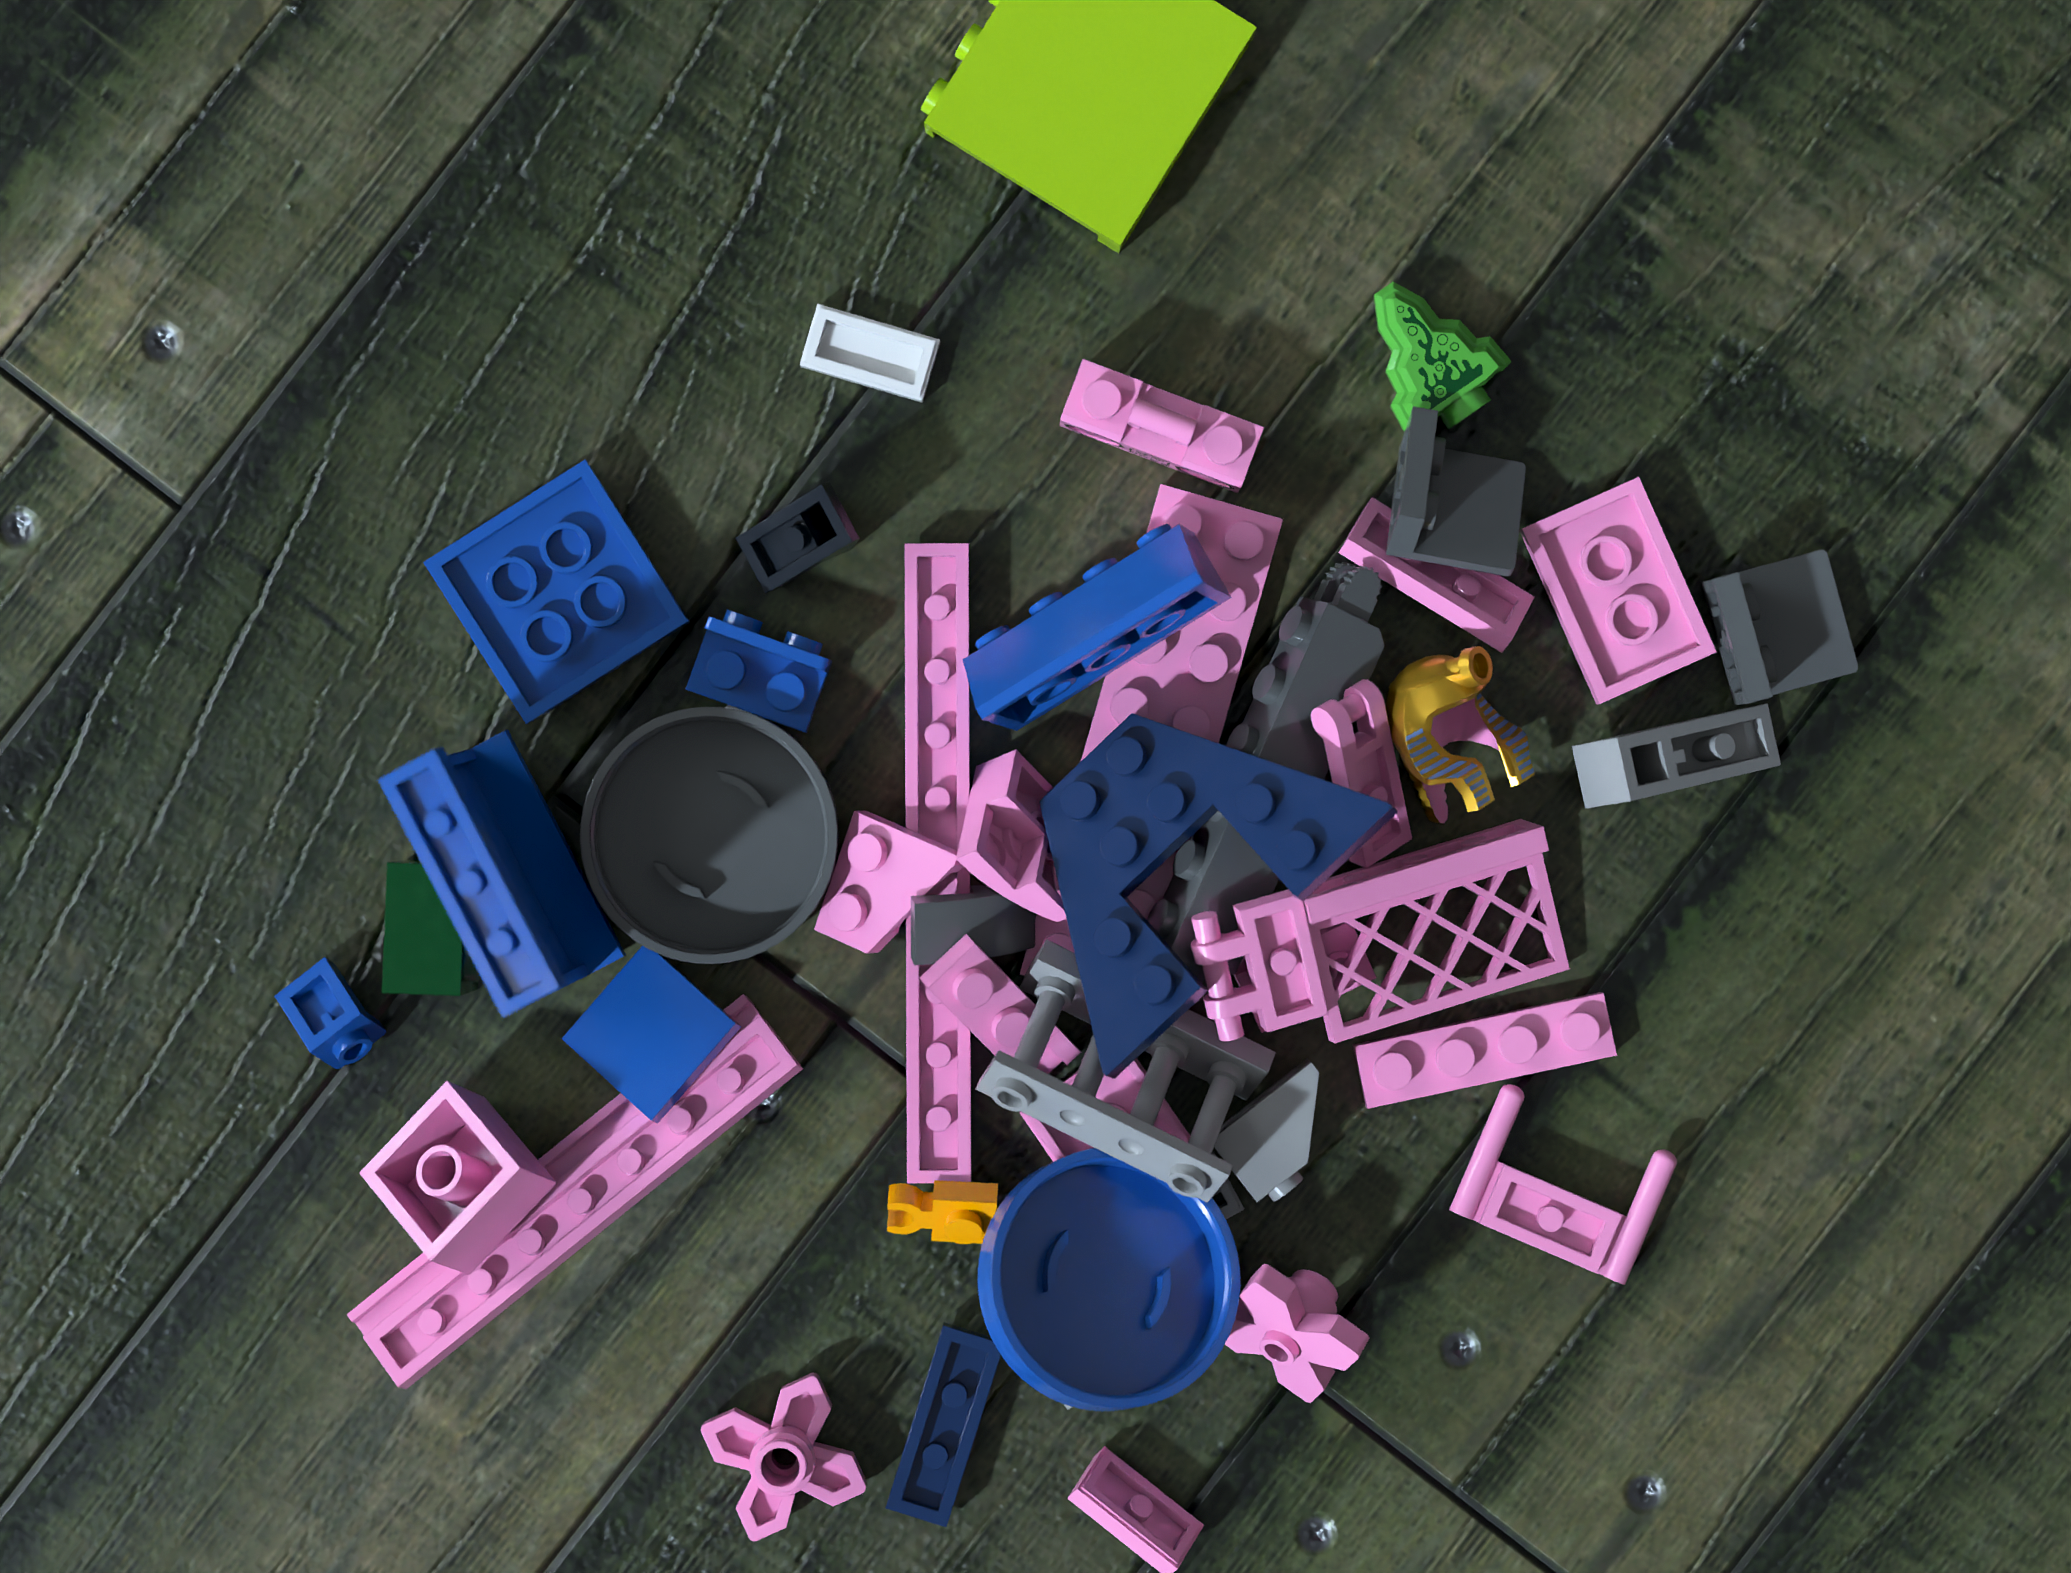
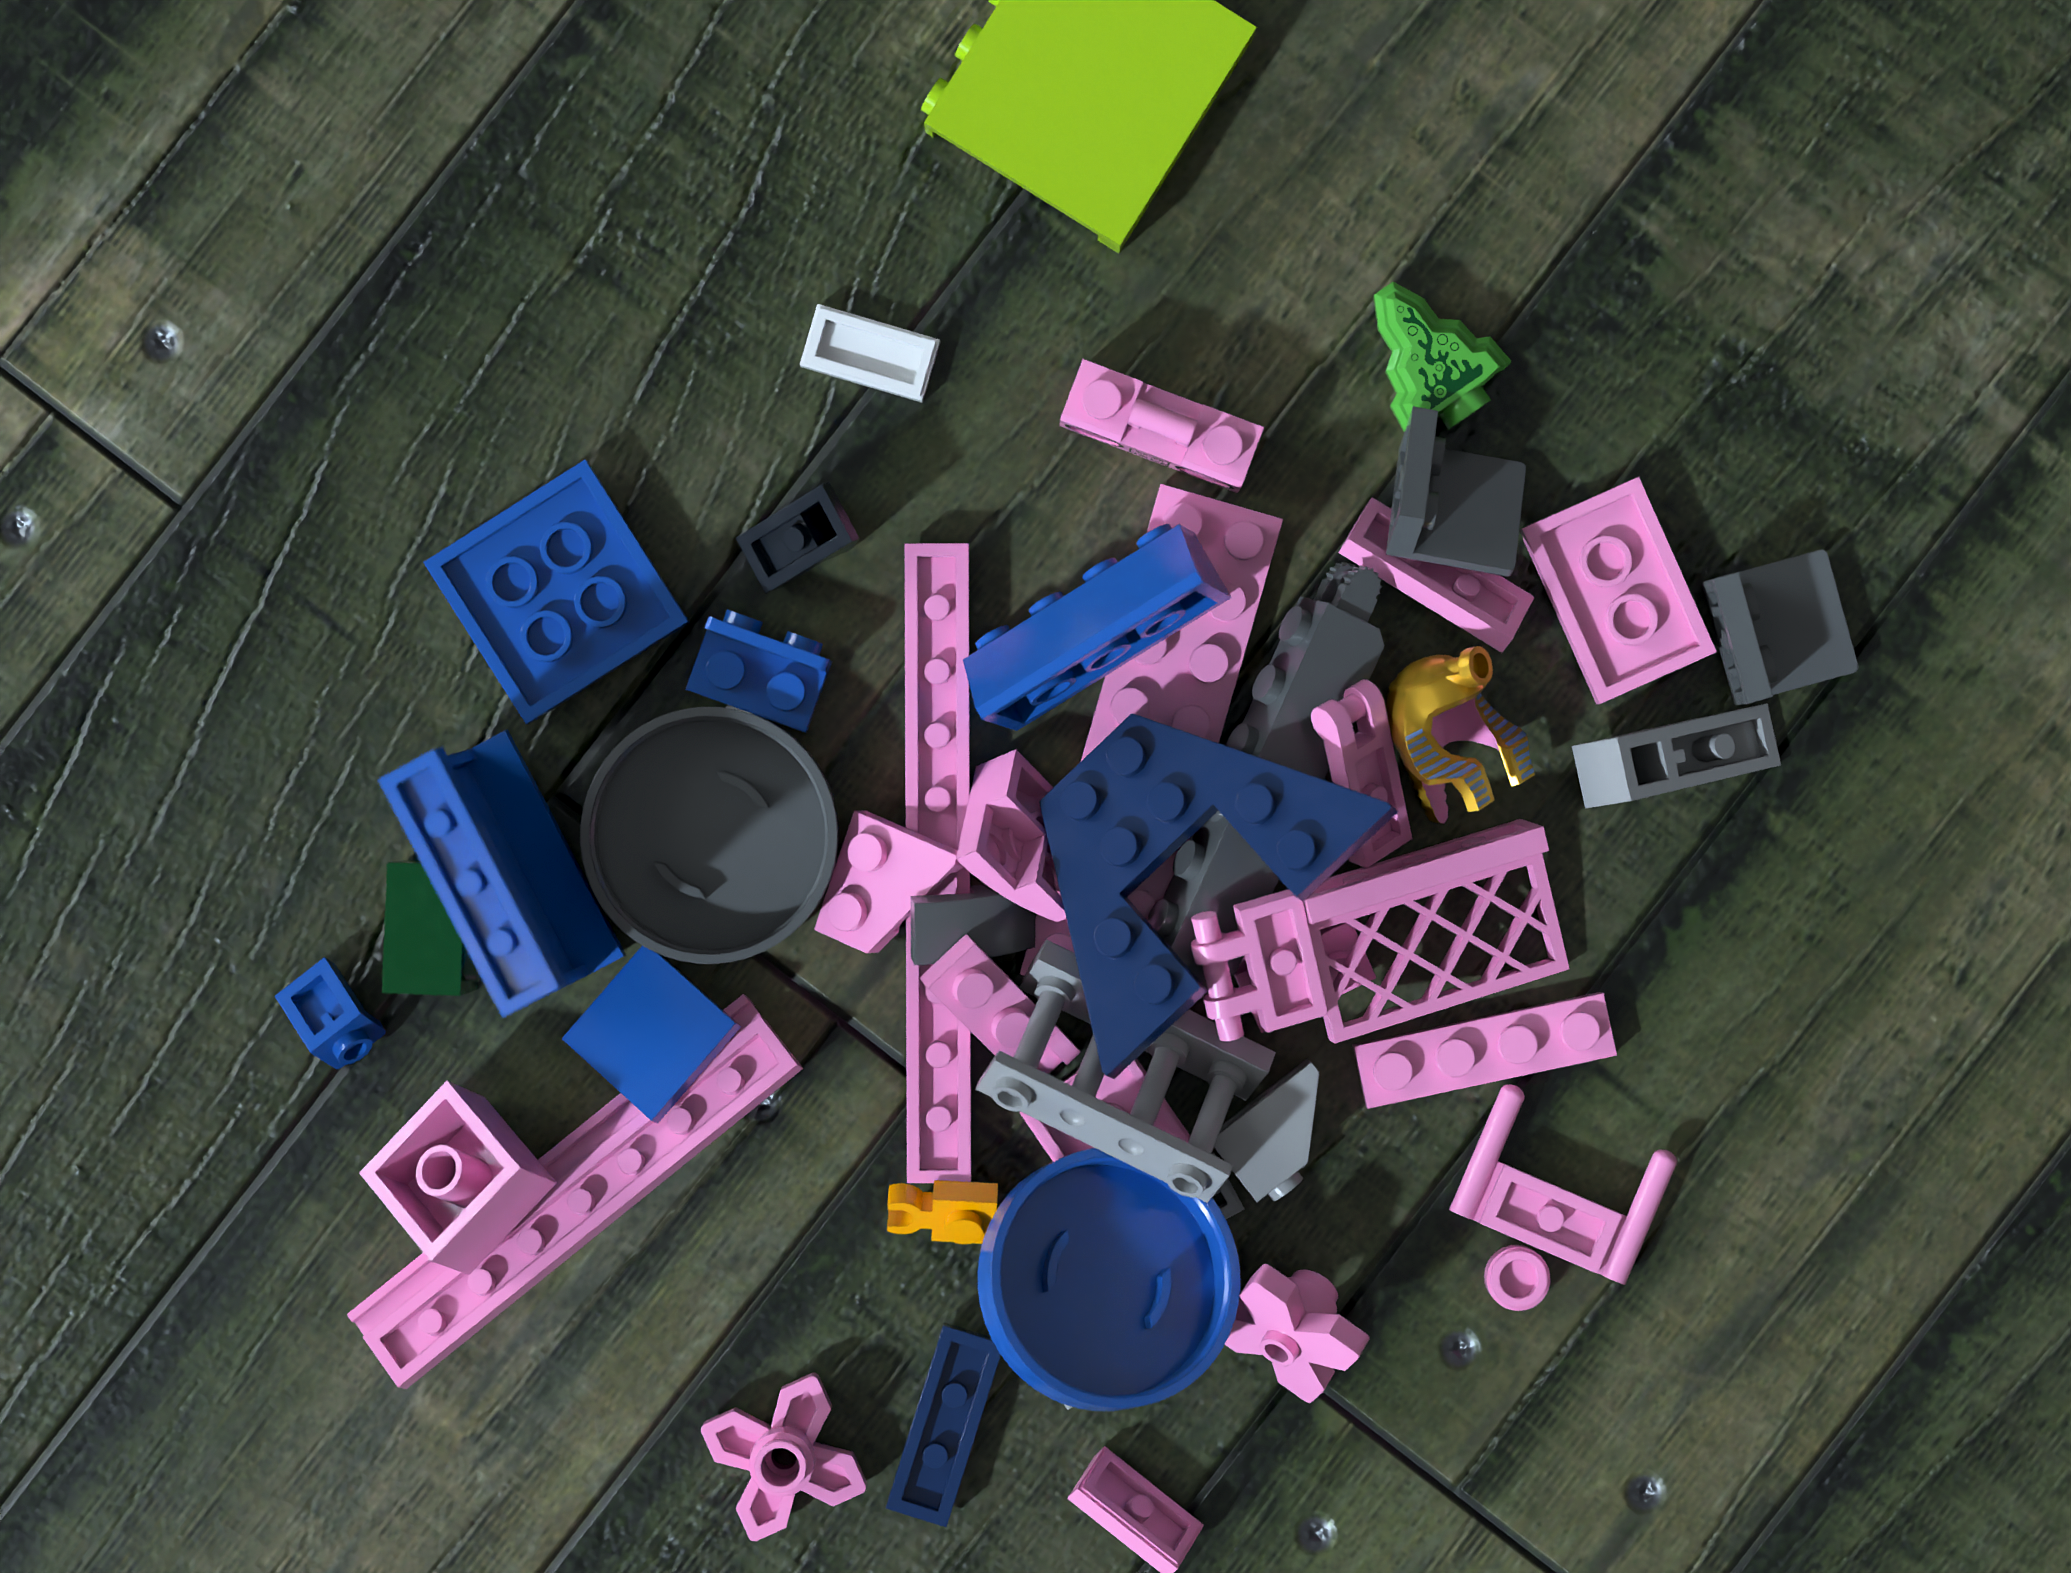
(1517, 1277): none -> bright pink tile

